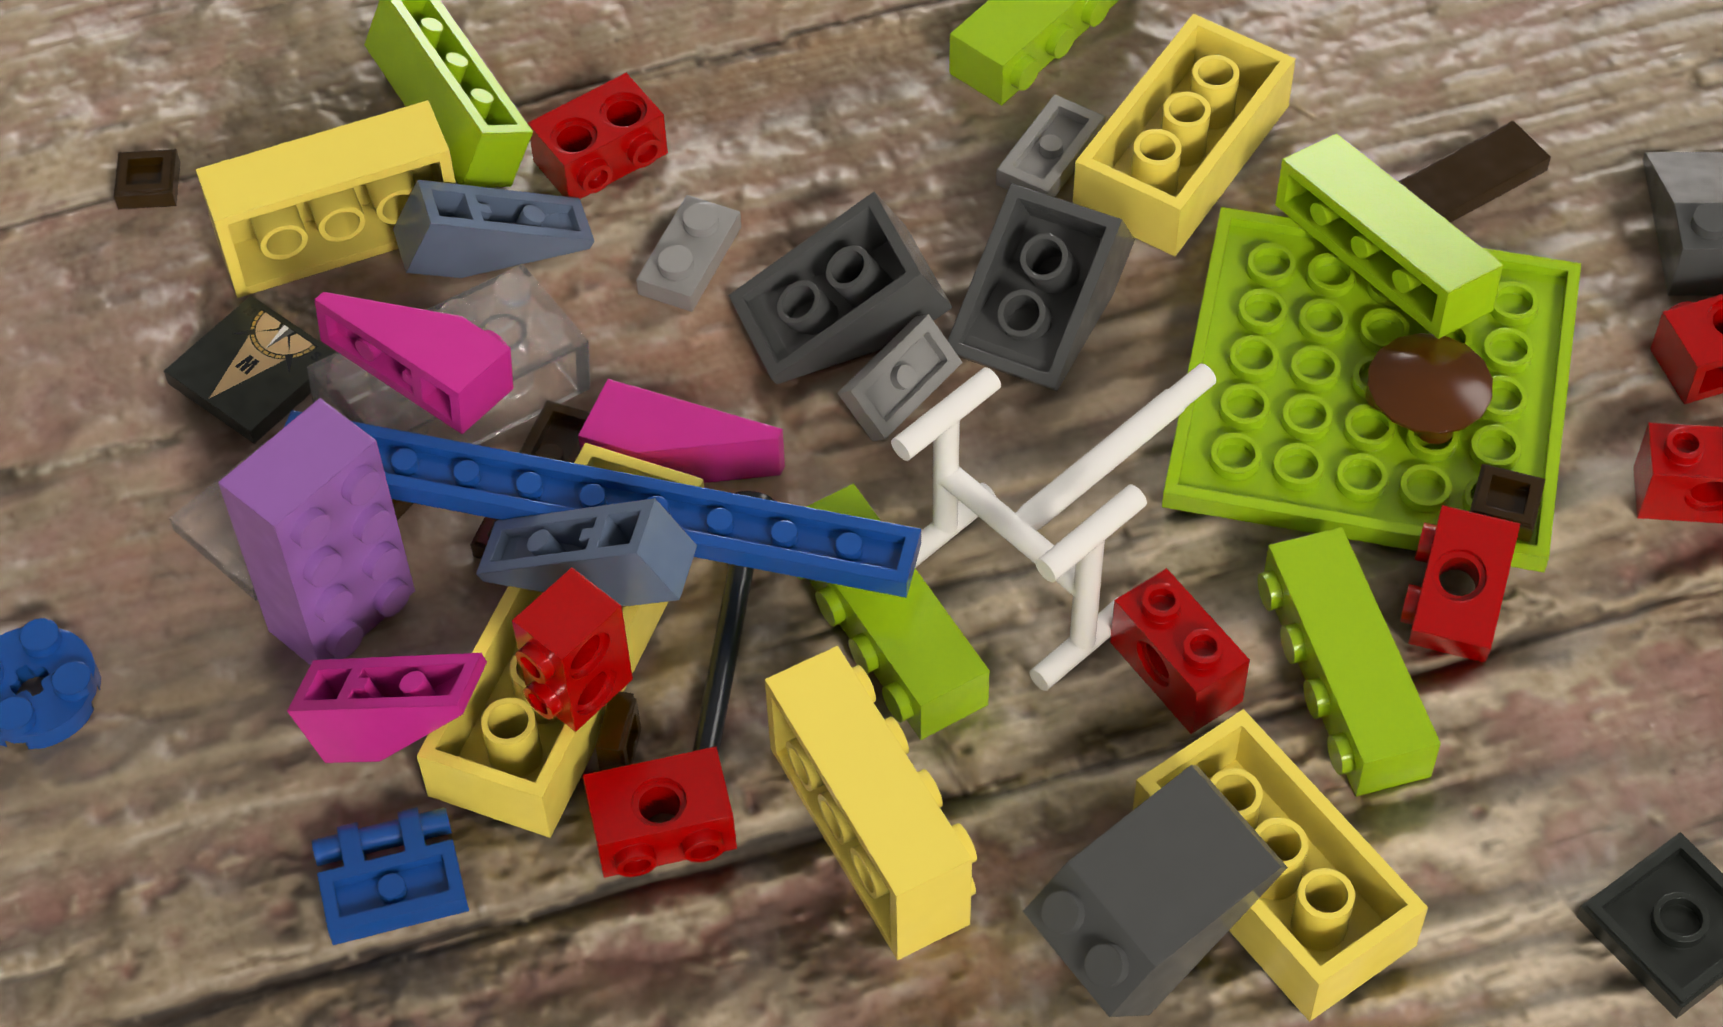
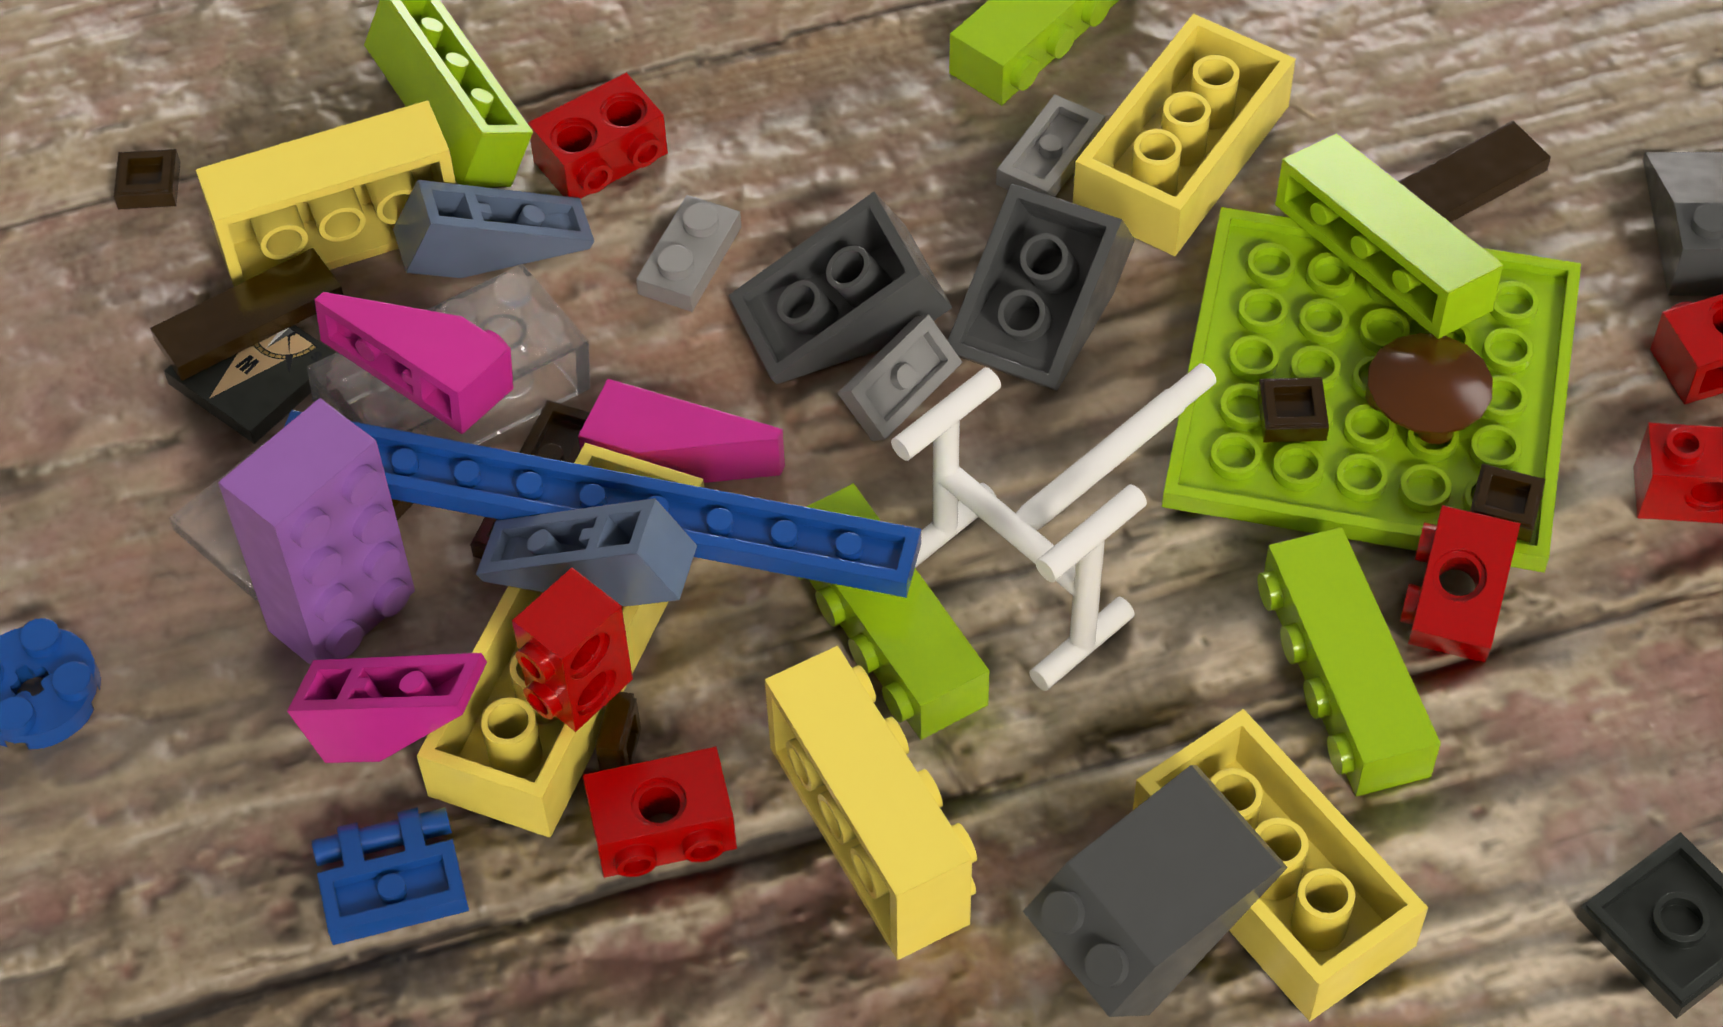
(244, 314): none -> dark brown tile
(724, 652): black piece -> none
(1179, 650): red brick -> none
(1293, 409): none -> dark brown tile

